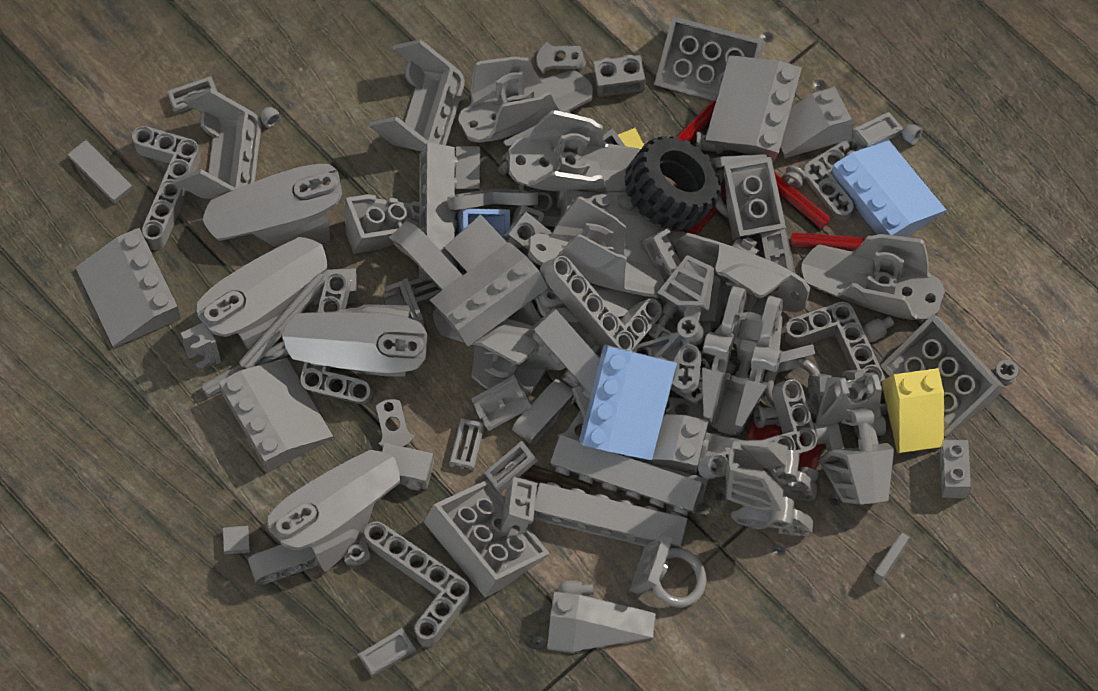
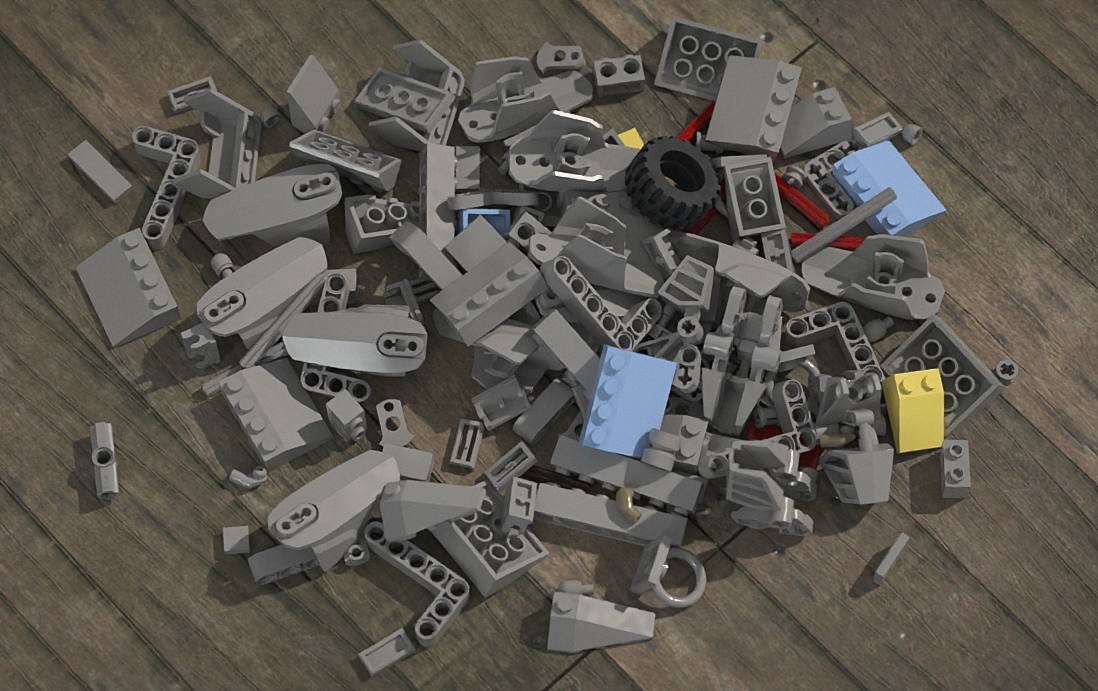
(105, 474): none -> light grey piece
(222, 265): none -> light grey cylinder
(249, 480): none -> light grey arm
(312, 98): none -> light grey slope
(347, 417): none -> light grey brick
(349, 159): none -> light grey slope
(405, 98): none -> light grey tile
(420, 505): none -> light grey wedge
(624, 504): none -> dark tan arm
(661, 449): none -> light grey wheel
(836, 440): none -> dark tan arm
(843, 224): none -> light grey axle

